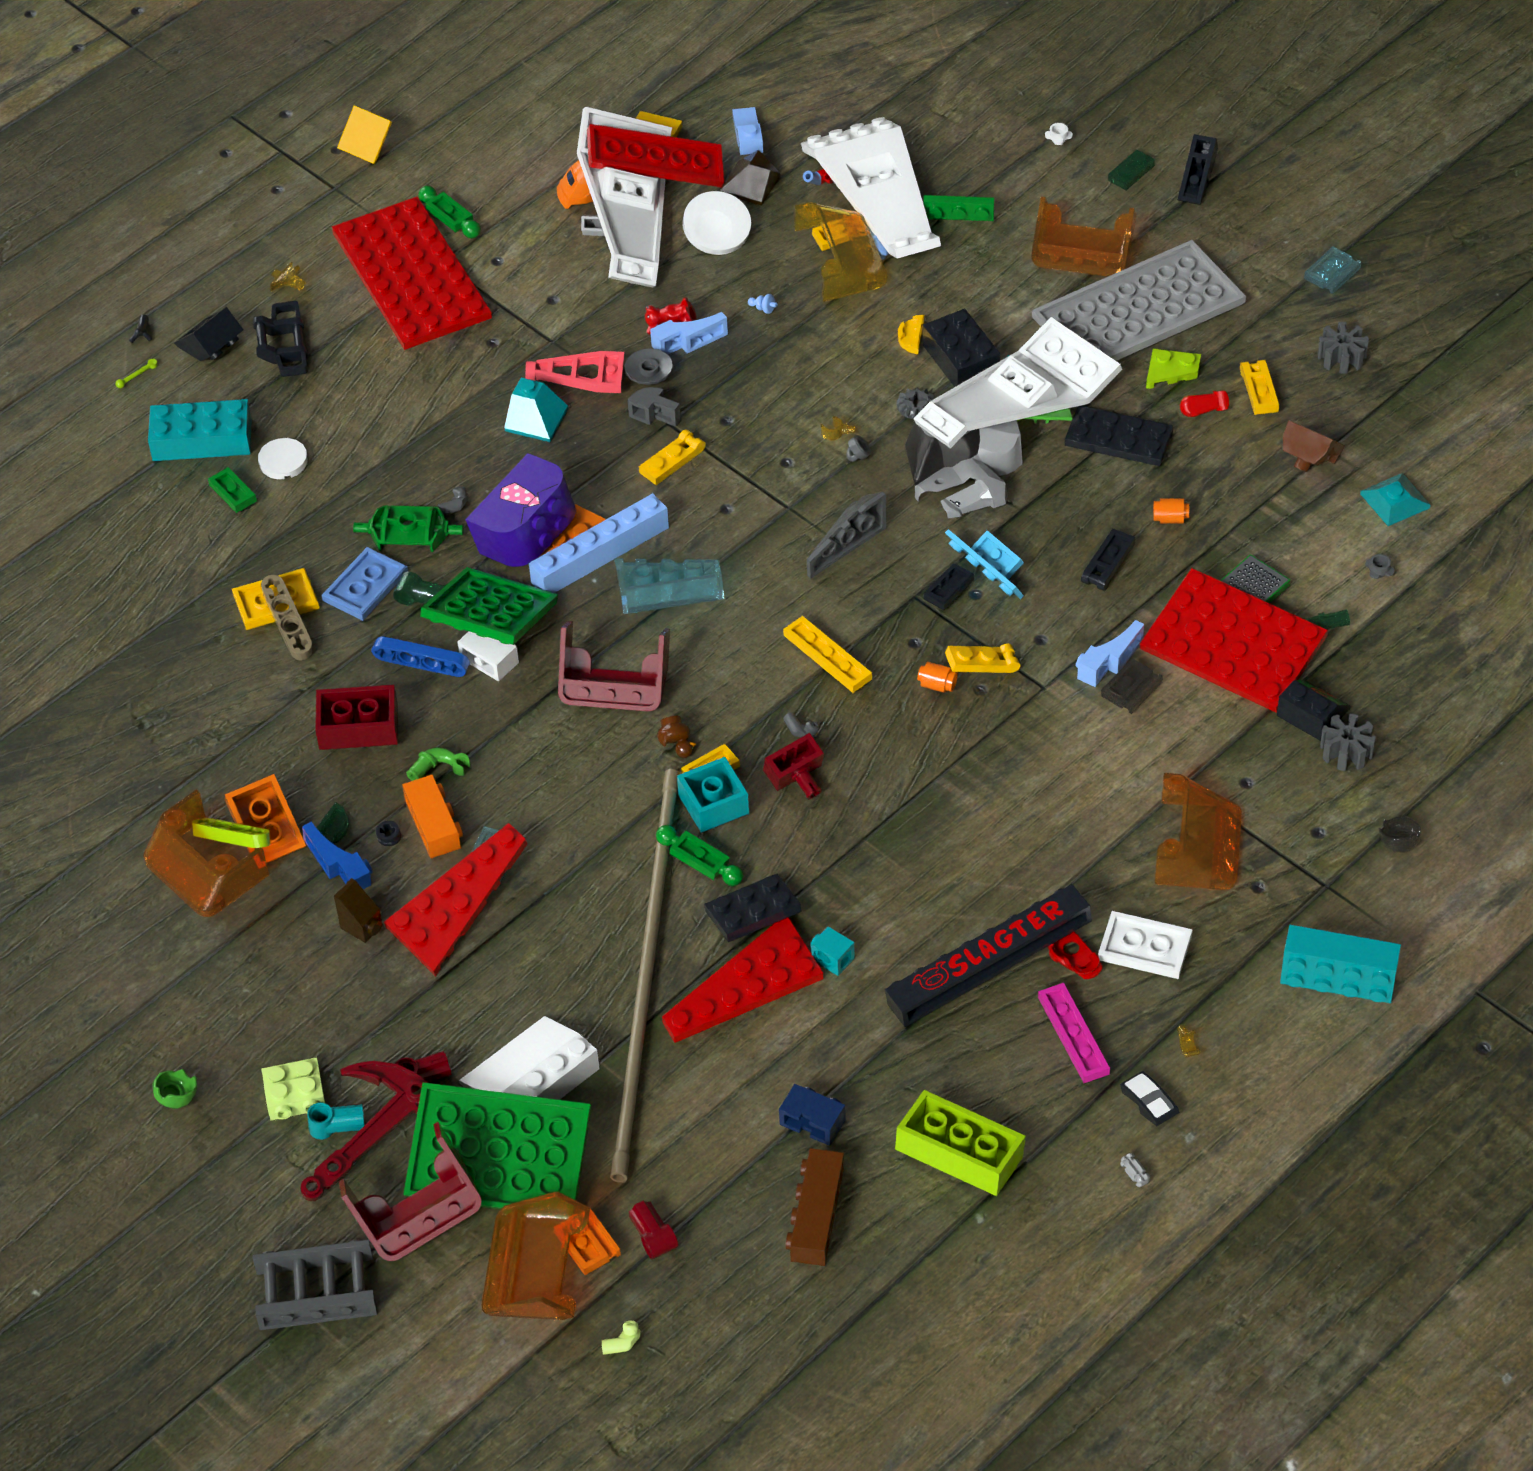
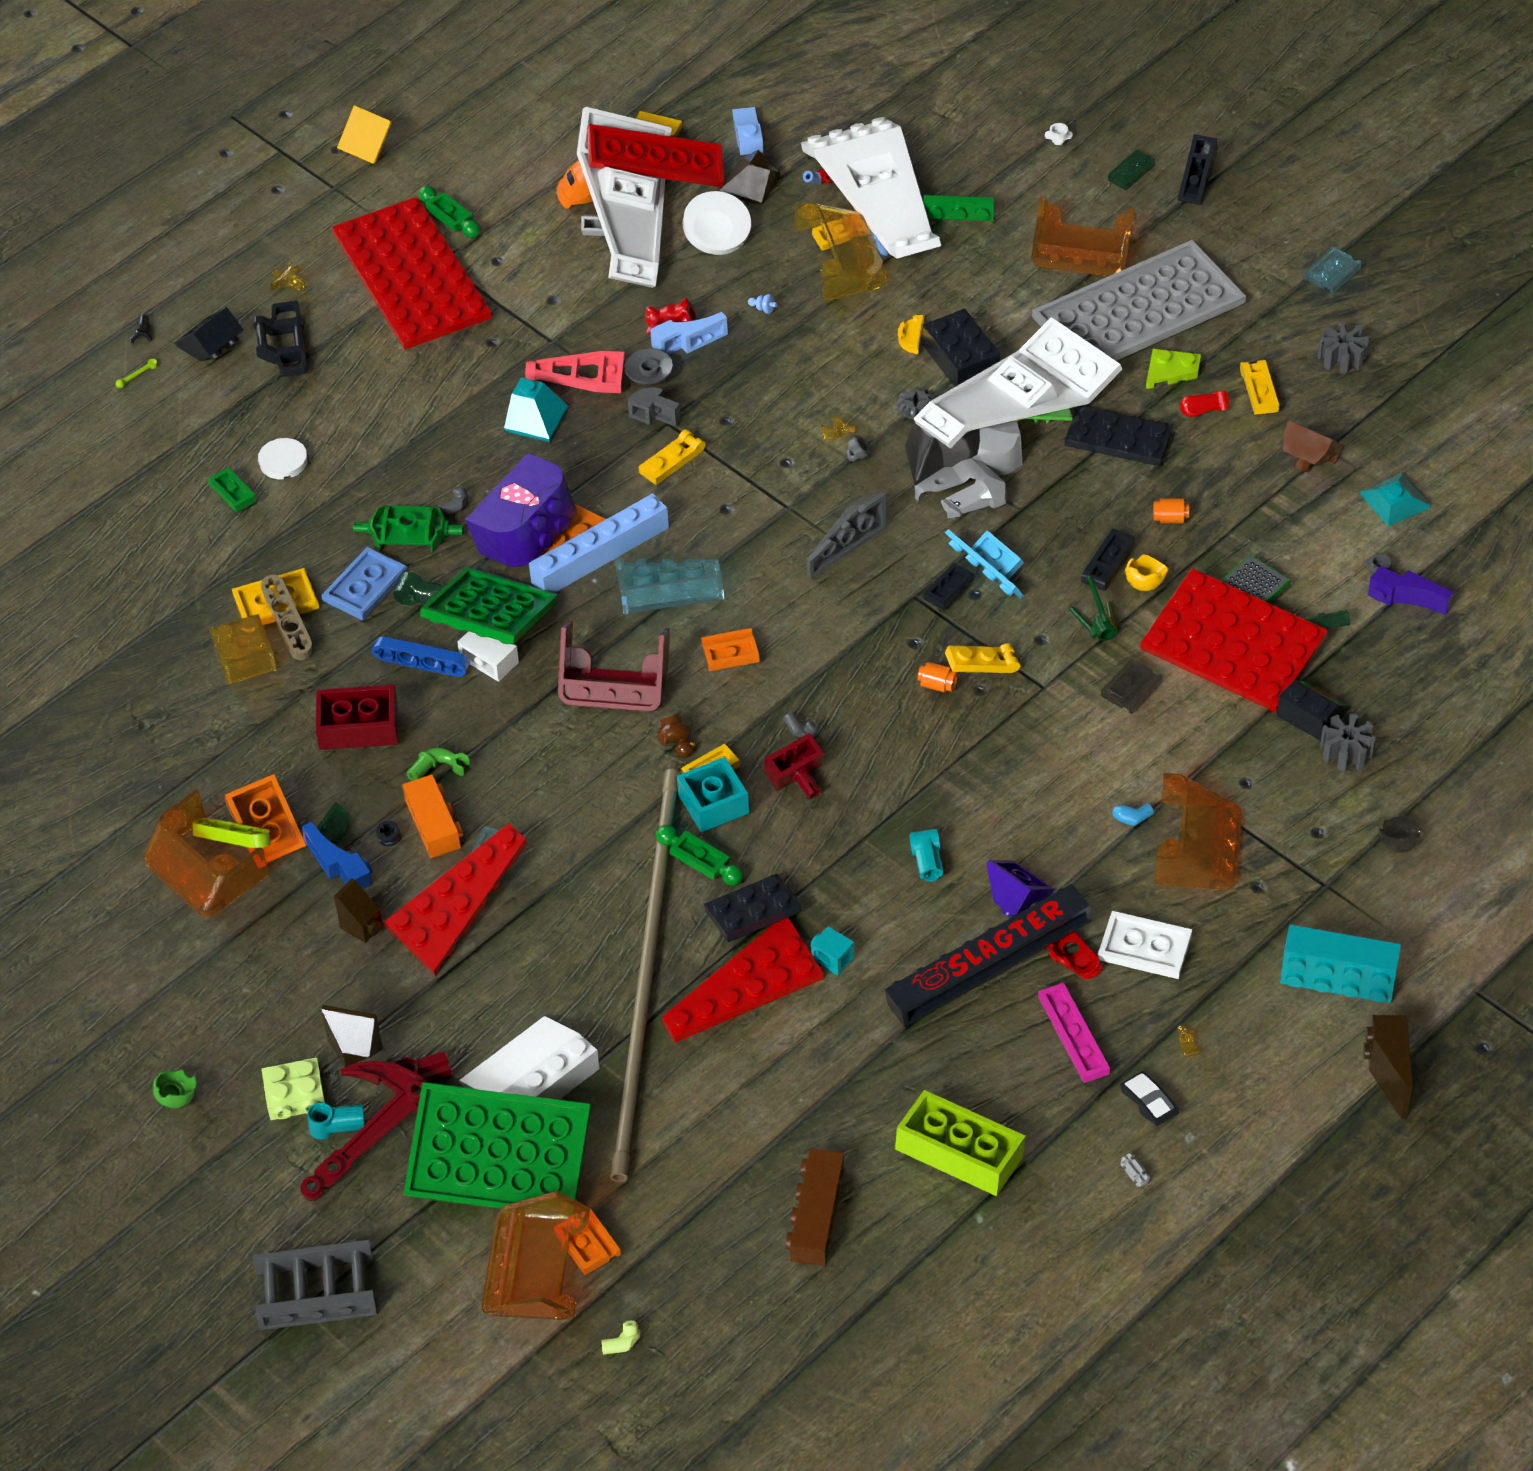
(200, 430): teal brick -> none
(242, 649): none -> clear yellow brick
(351, 1033): none -> slope
(422, 1215): dark red windscreen -> none
(655, 1235): dark red piece -> none
(730, 649): none -> orange plate
(813, 1113): dark blue brick -> none
(827, 654): yellow plate -> none
(926, 848): none -> teal piece
(1015, 886): none -> dark purple slope
(1104, 625): none -> dark green plant
(1109, 656): light blue slope -> none
(1131, 815): none -> dark azure arm
(1145, 573): none -> yellow hair
(1389, 1058): none -> dark brown slope
(1409, 589): none -> dark purple slope

